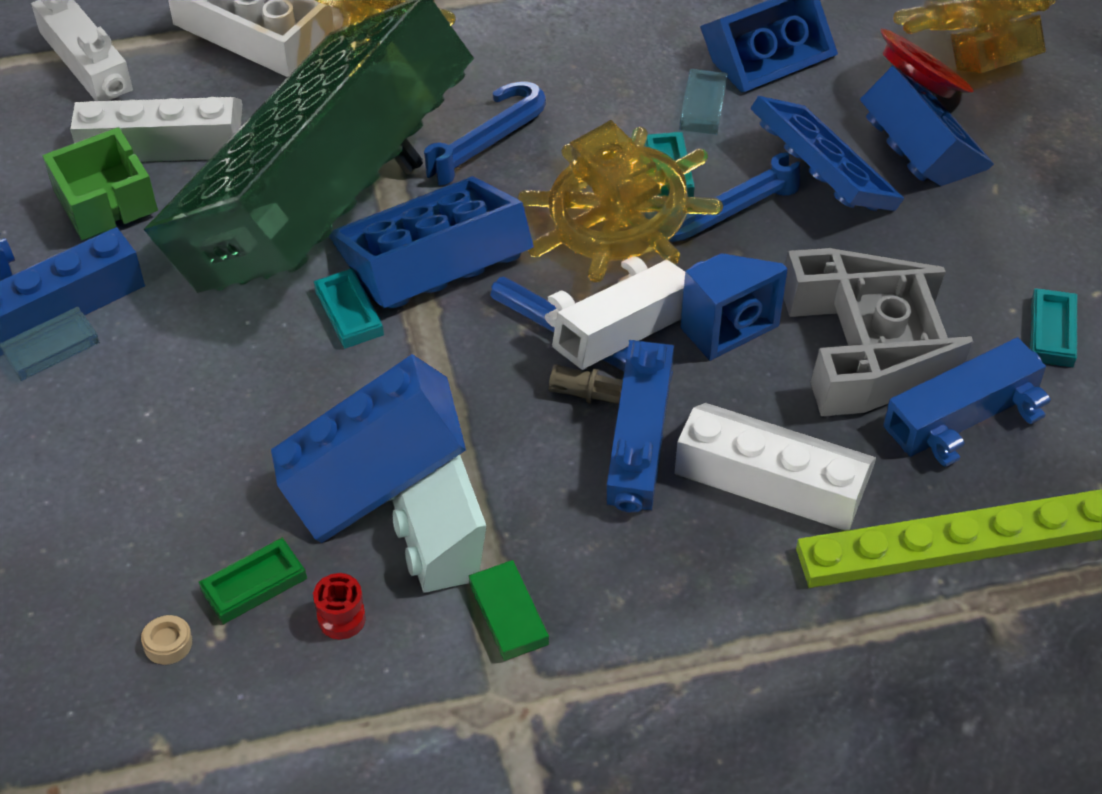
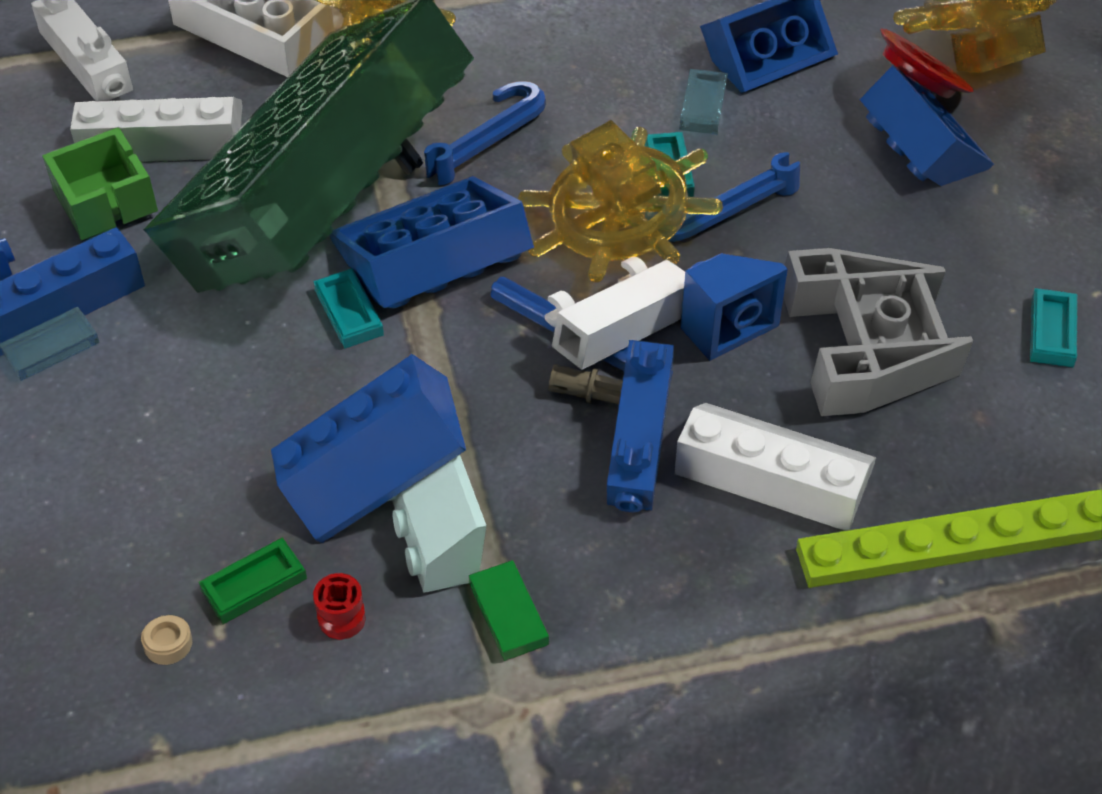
(826, 154): blue plate -> none
(965, 396): blue brick -> none

